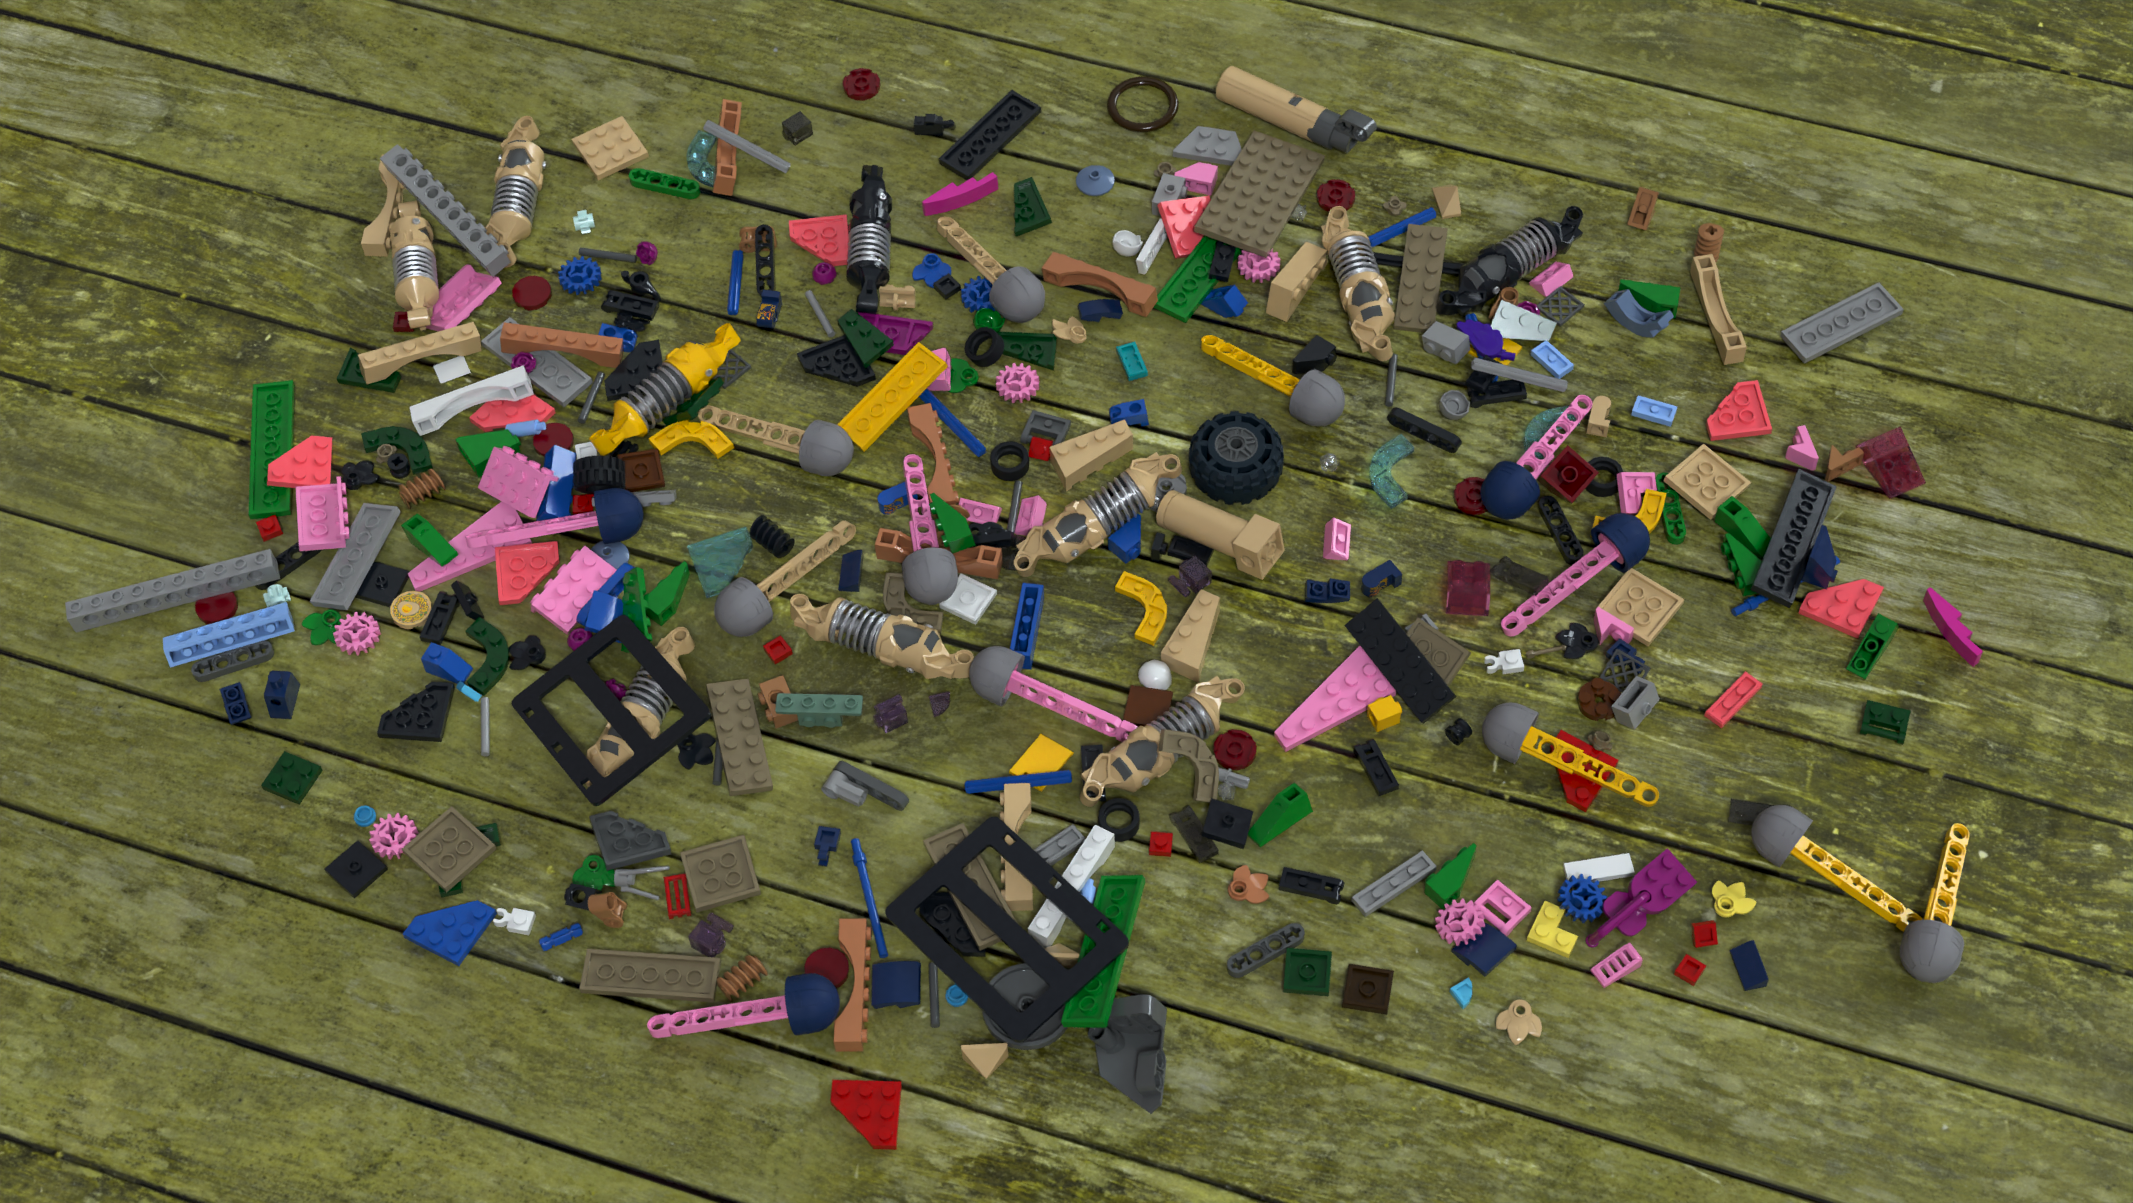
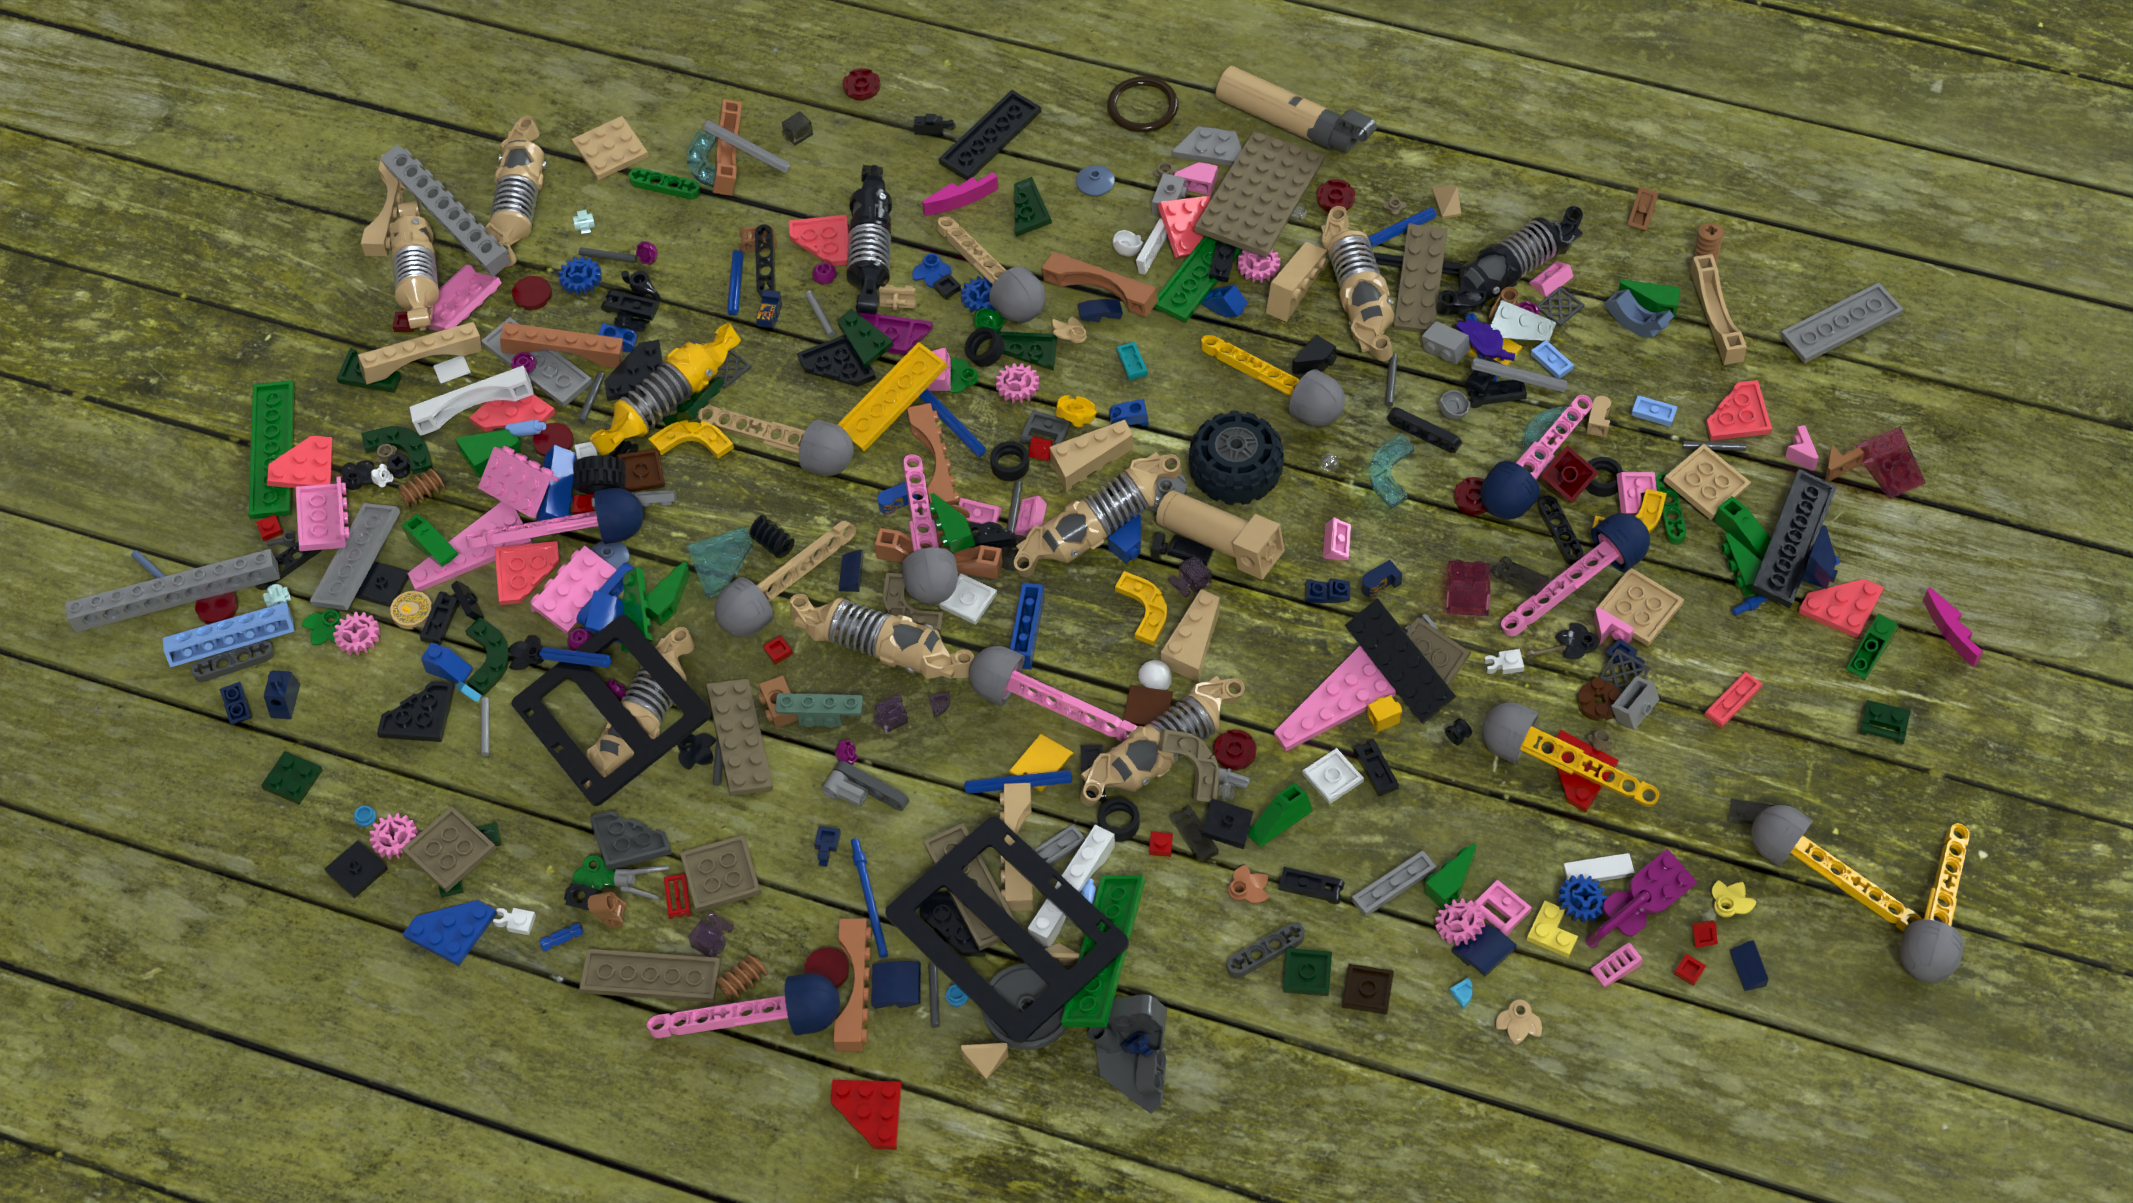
(147, 564): none -> sand blue bar
(287, 539): none -> dark grey hand
(377, 477): none -> white plate
(575, 657): none -> blue axle
(846, 752): none -> magenta plate
(1078, 410): none -> yellow plate
(1137, 1044): none -> dark blue plate
(1332, 776): none -> white tile
(1732, 446): none -> dark grey bar

